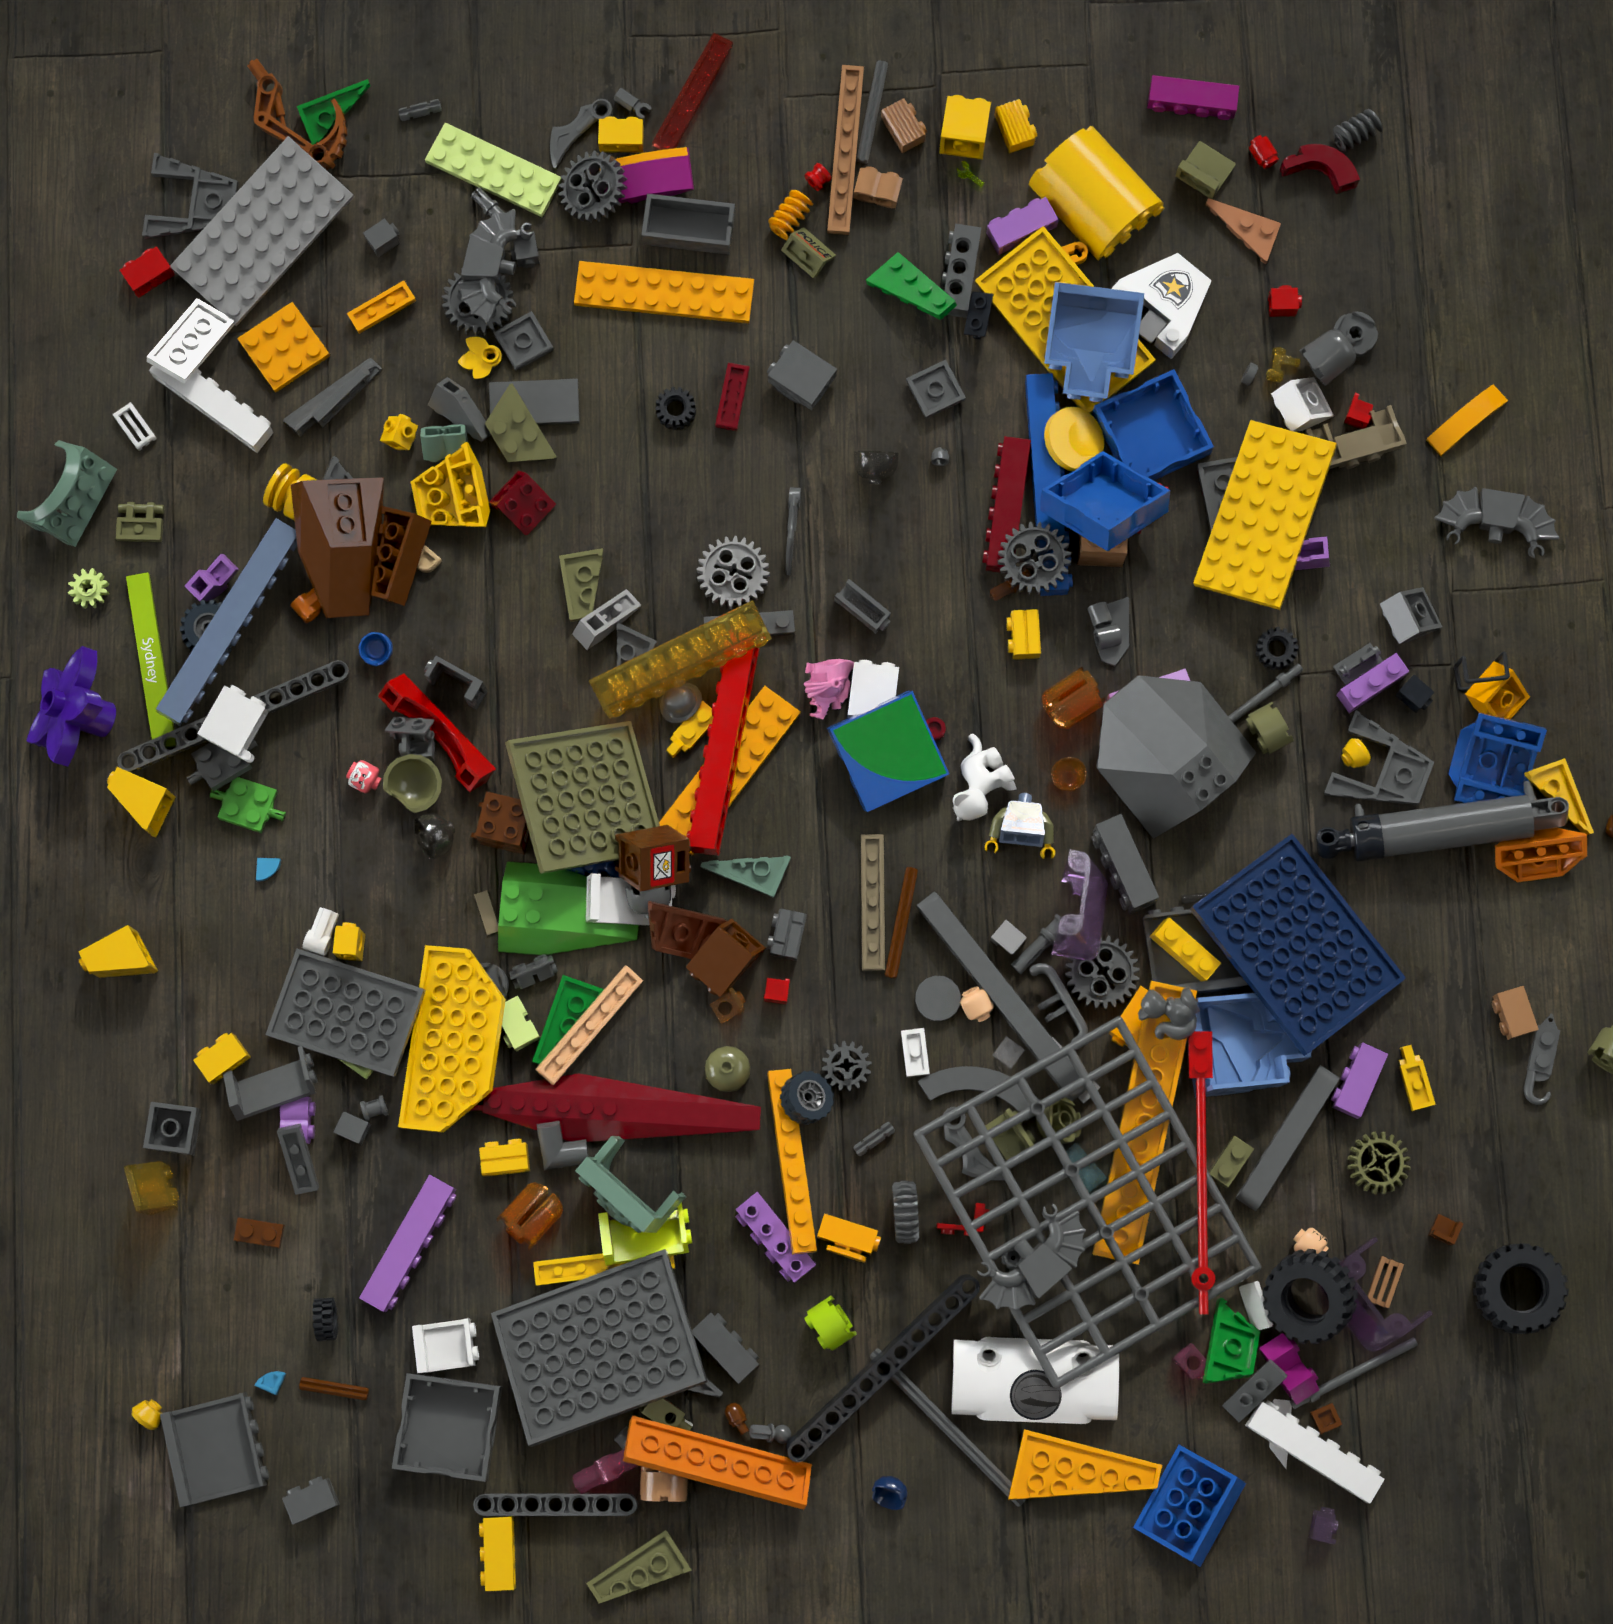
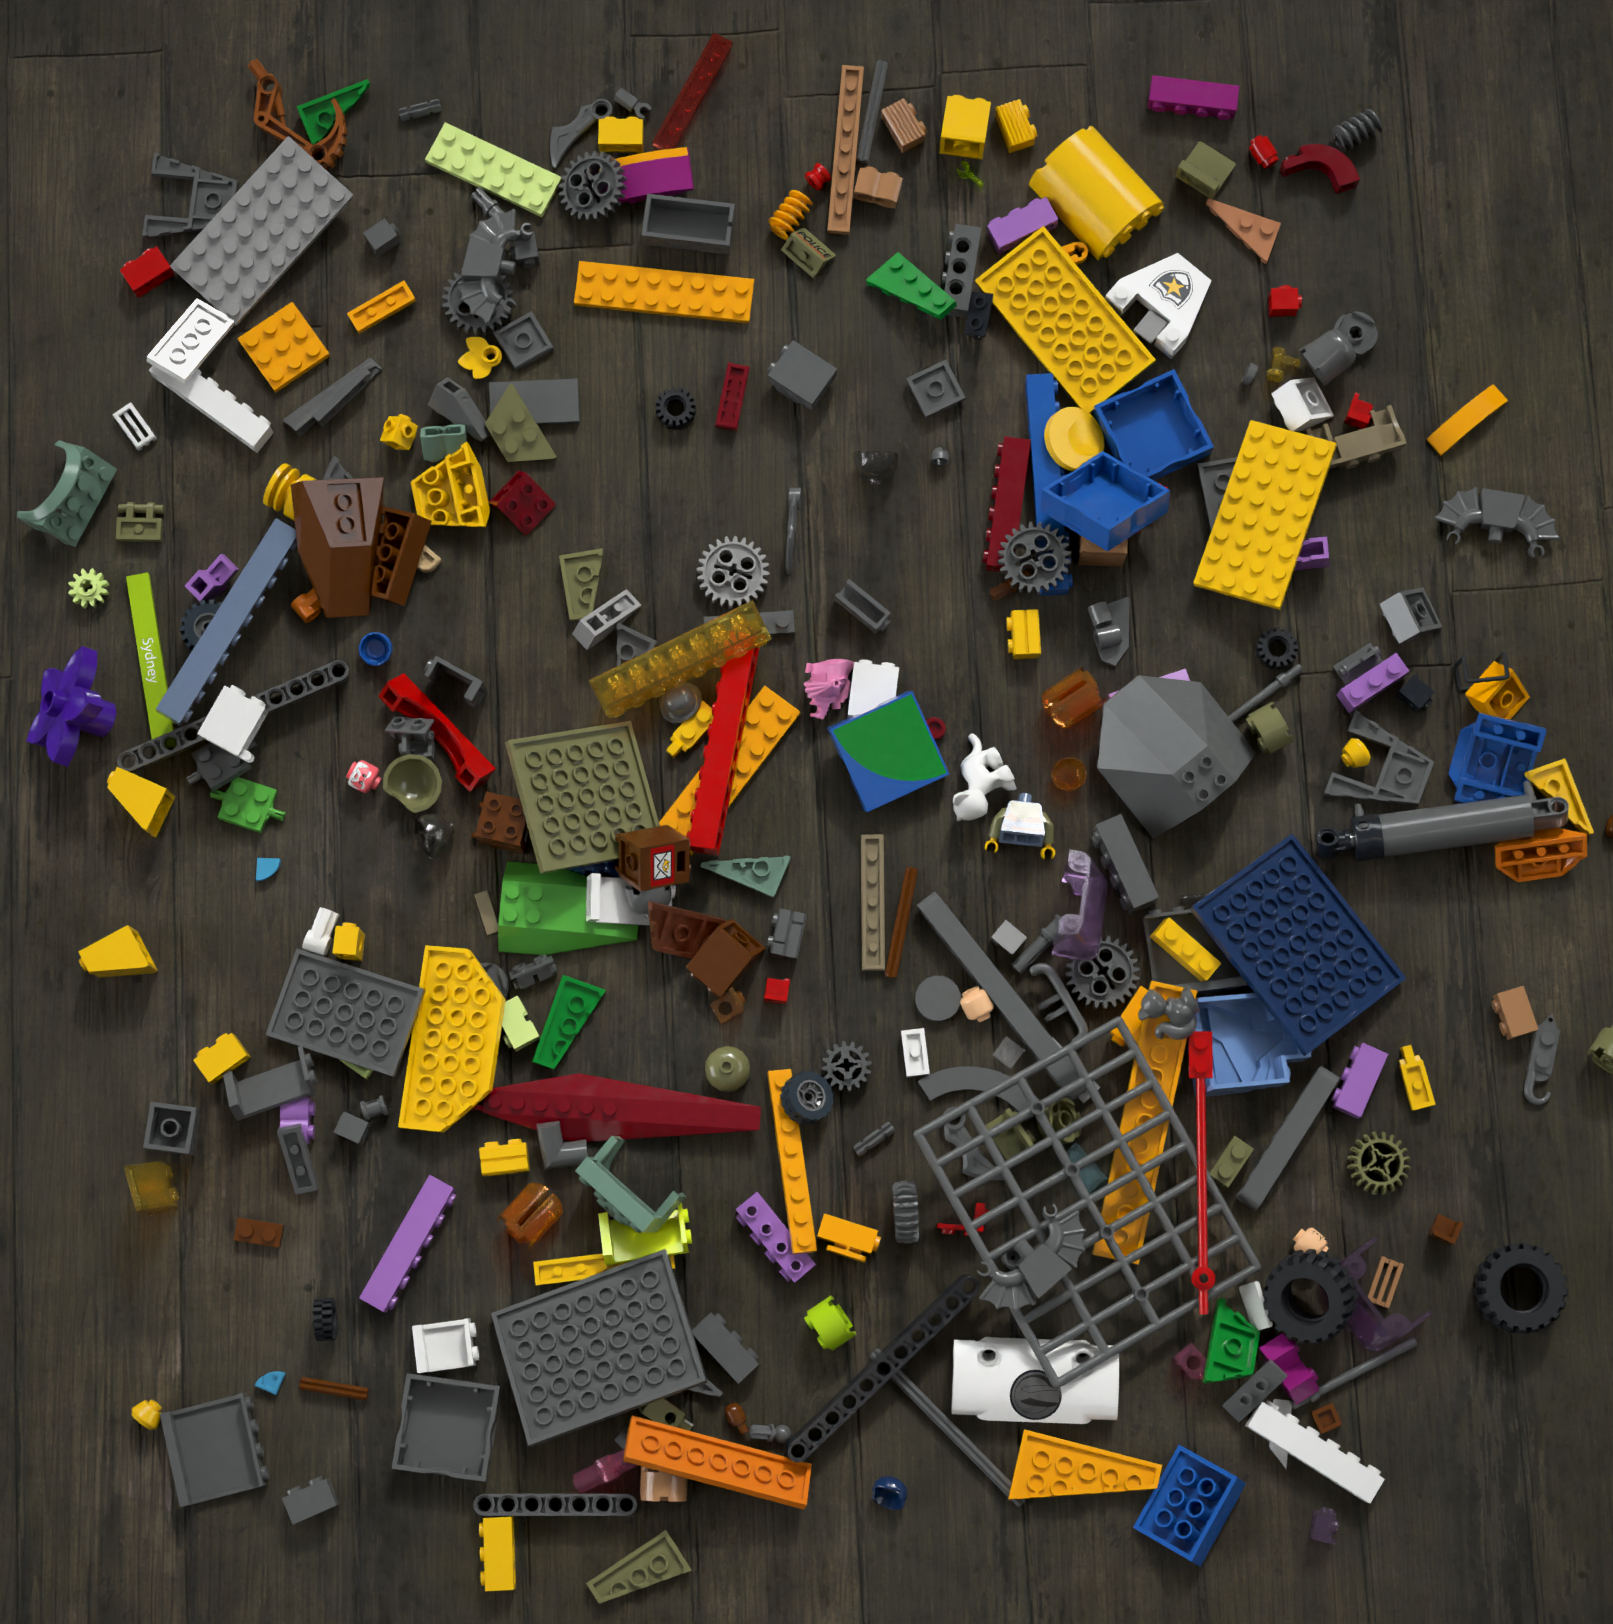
(589, 1025): light nougat tile -> none
(1092, 336): medium blue panel -> none

